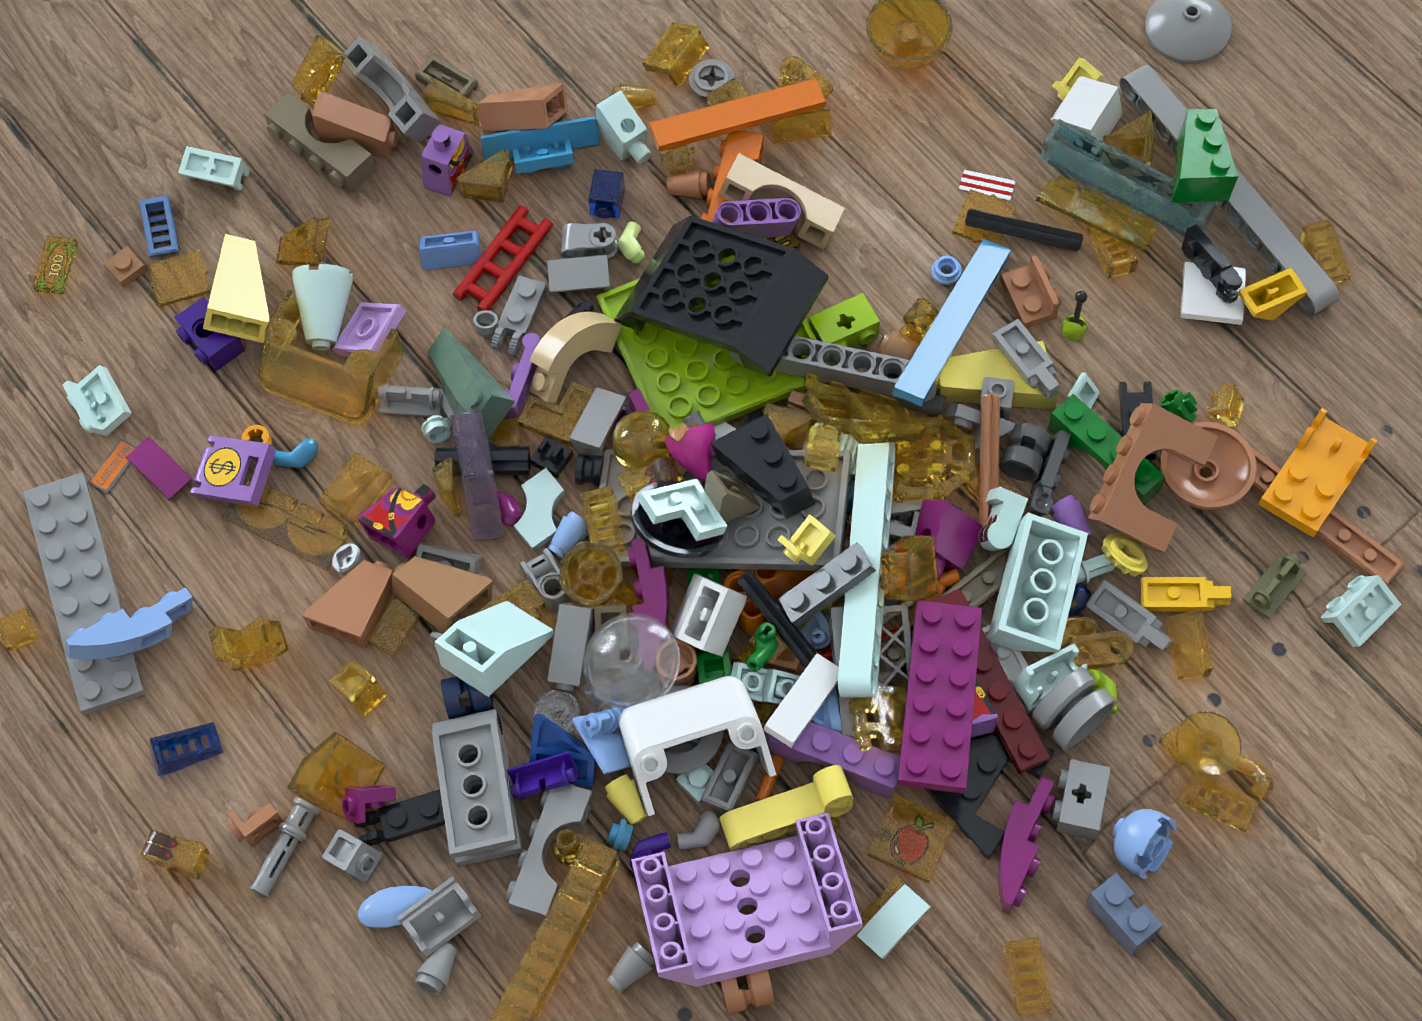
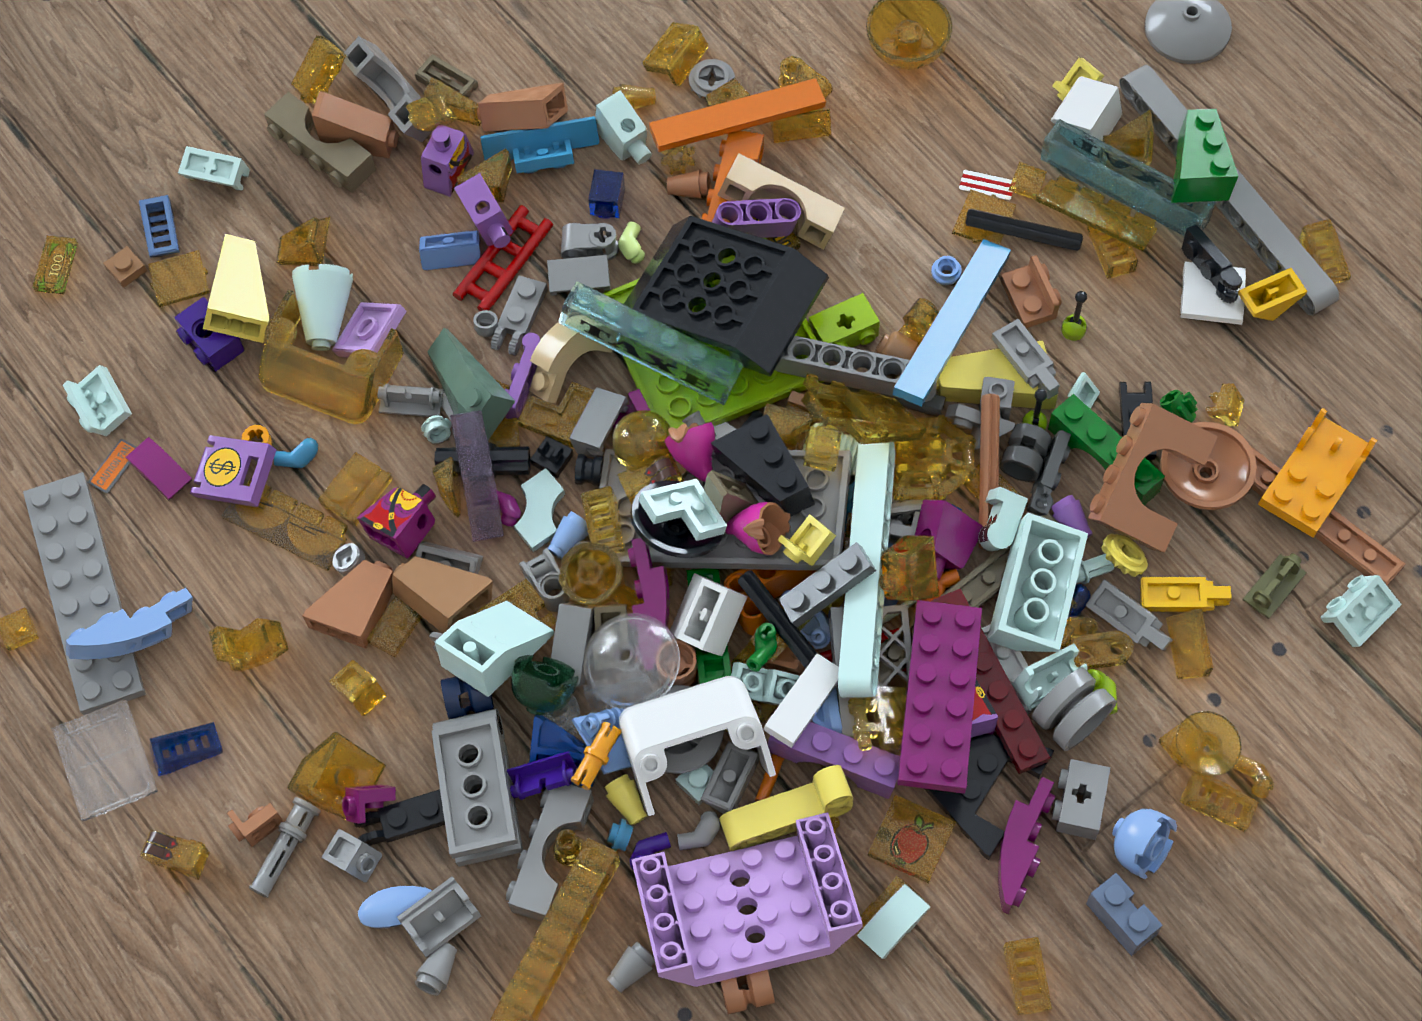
(104, 760): none -> clear piece
(430, 112): none -> clear yellow slope
(488, 220): none -> medium lavender torso
(542, 685): none -> clear green cylinder
(596, 755): none -> light orange pin
(650, 343): none -> clear light blue brick
(760, 527): none -> nougat hat
(1027, 180): none -> clear yellow tile
(1036, 416): none -> hinge

